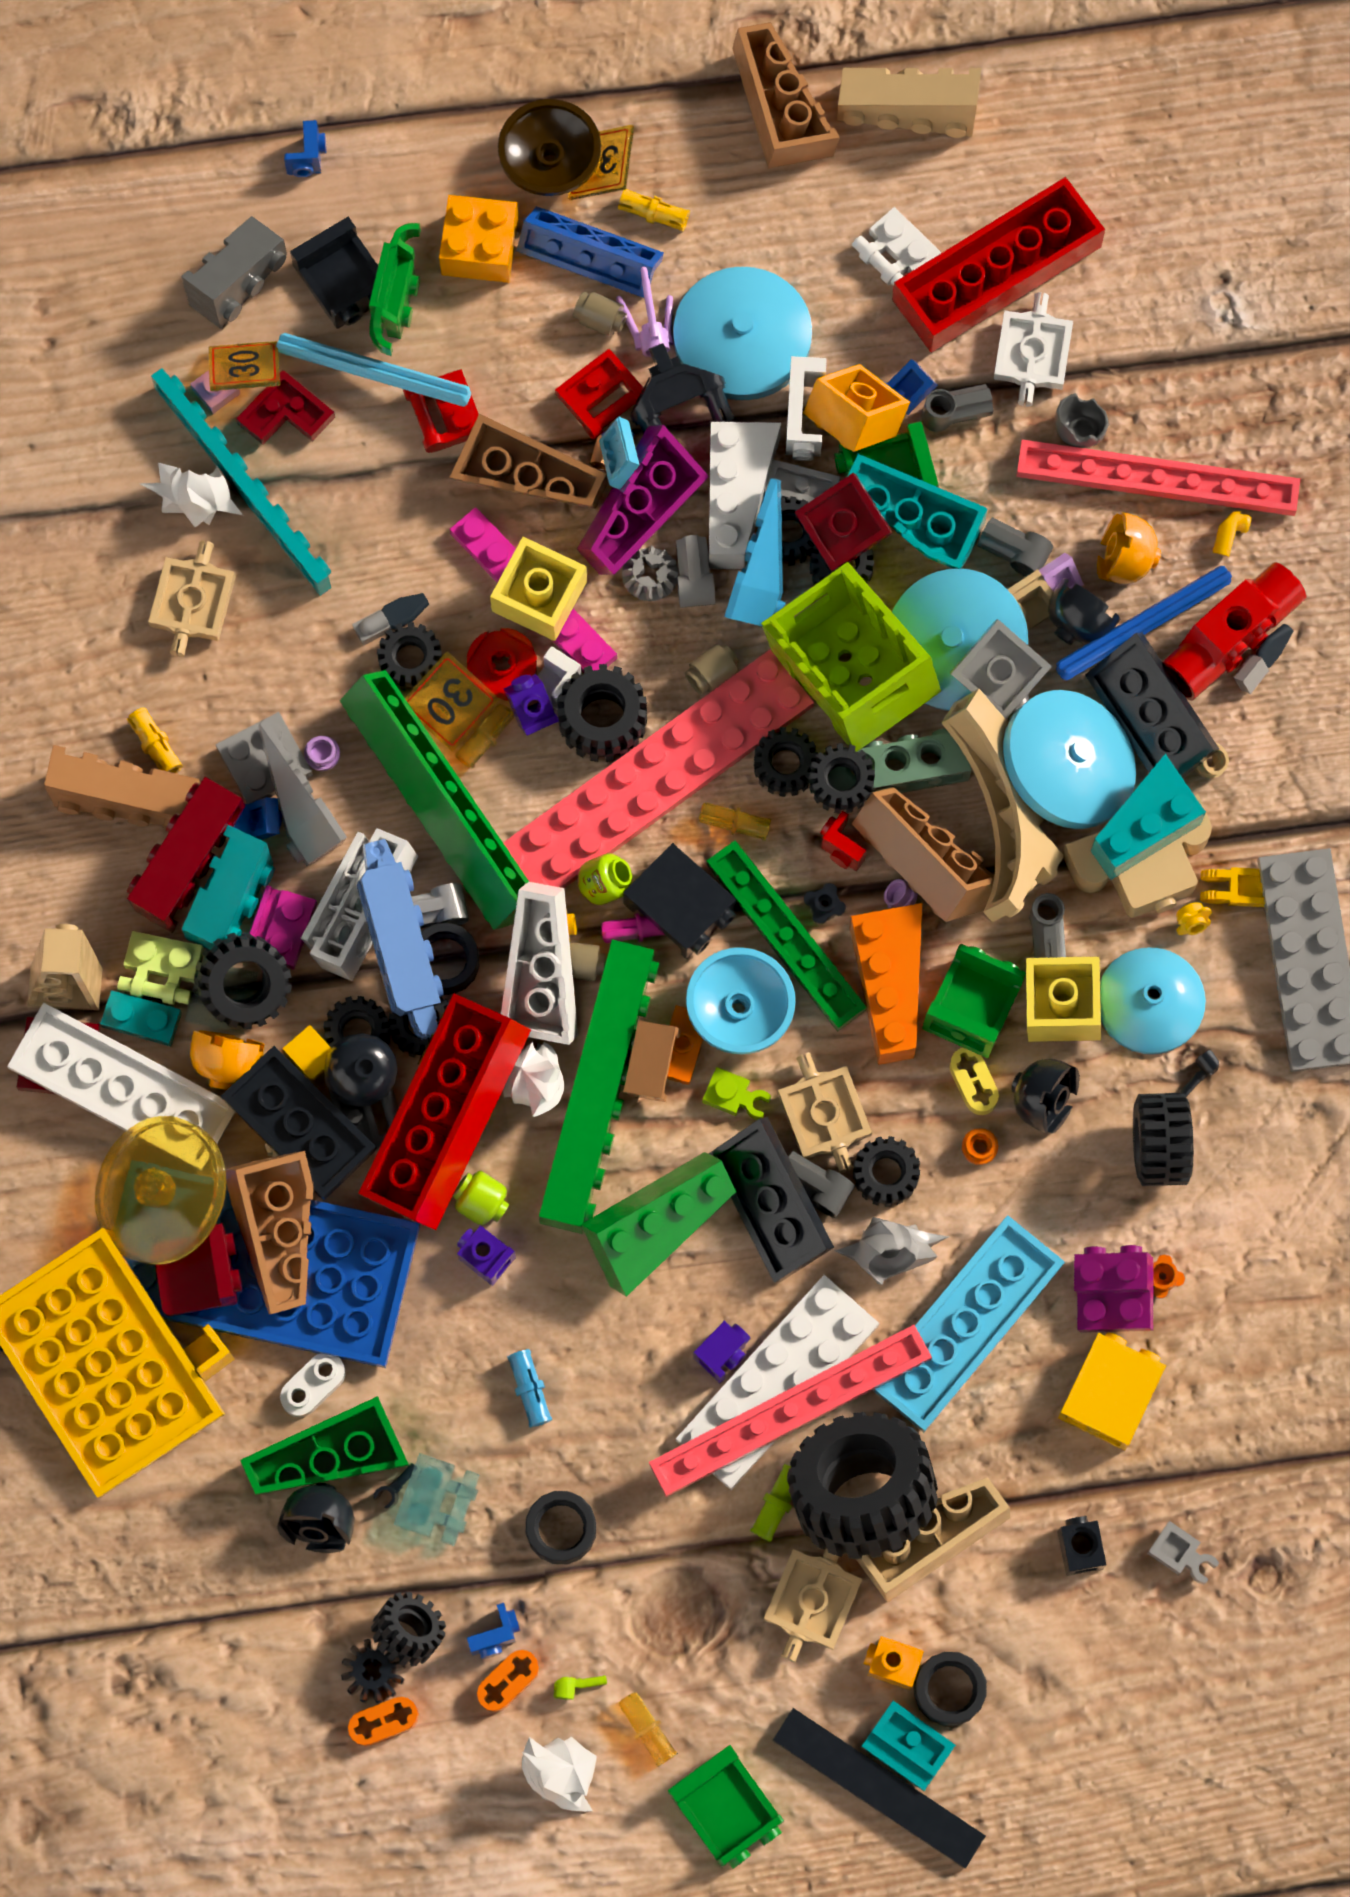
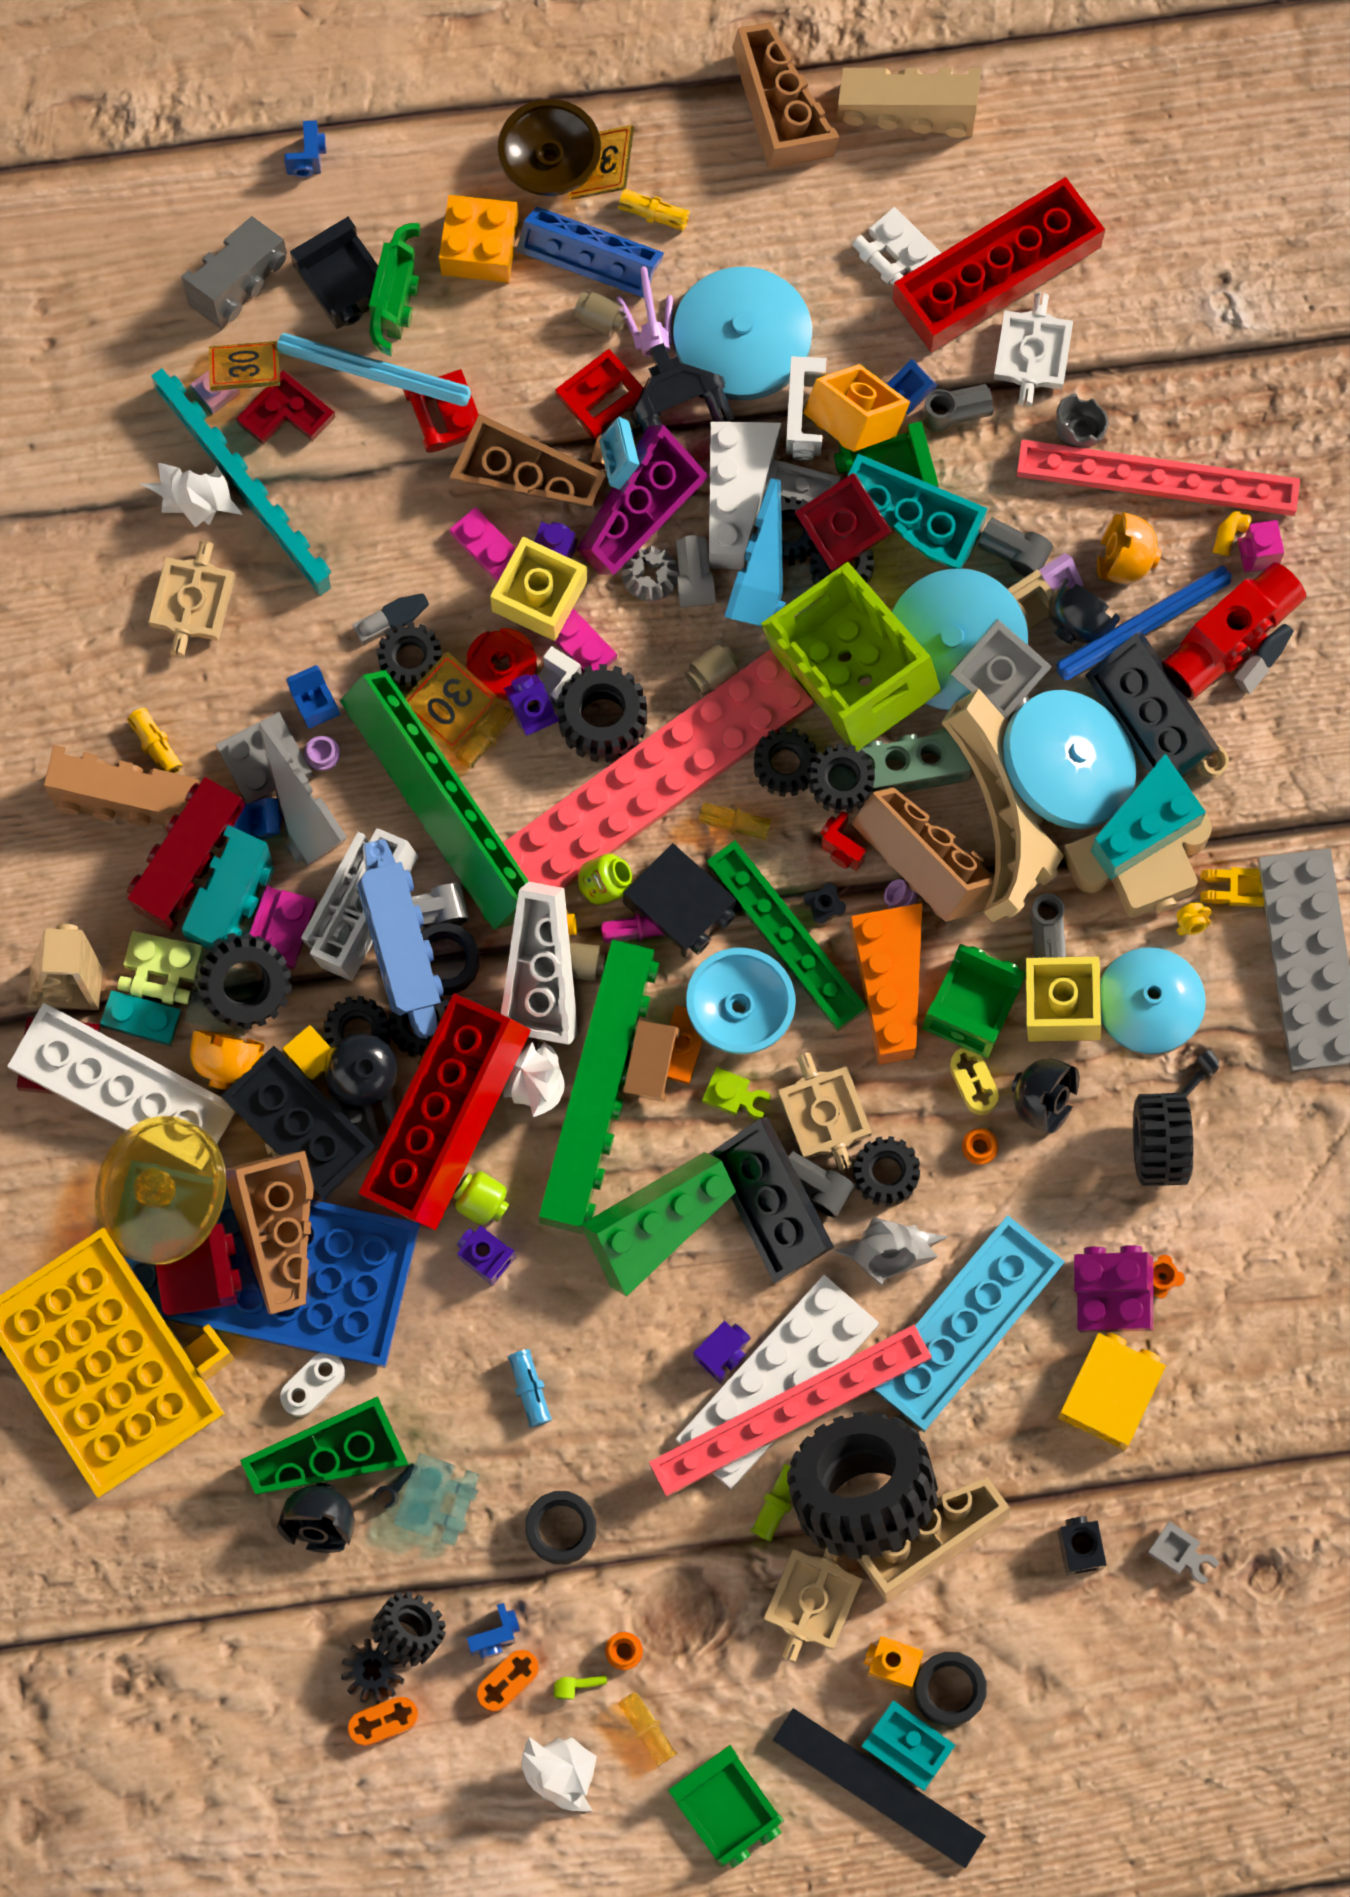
(312, 696): none -> blue bracket
(557, 538): none -> dark purple brick
(620, 1639): none -> orange plate
(1261, 546): none -> dark pink brick

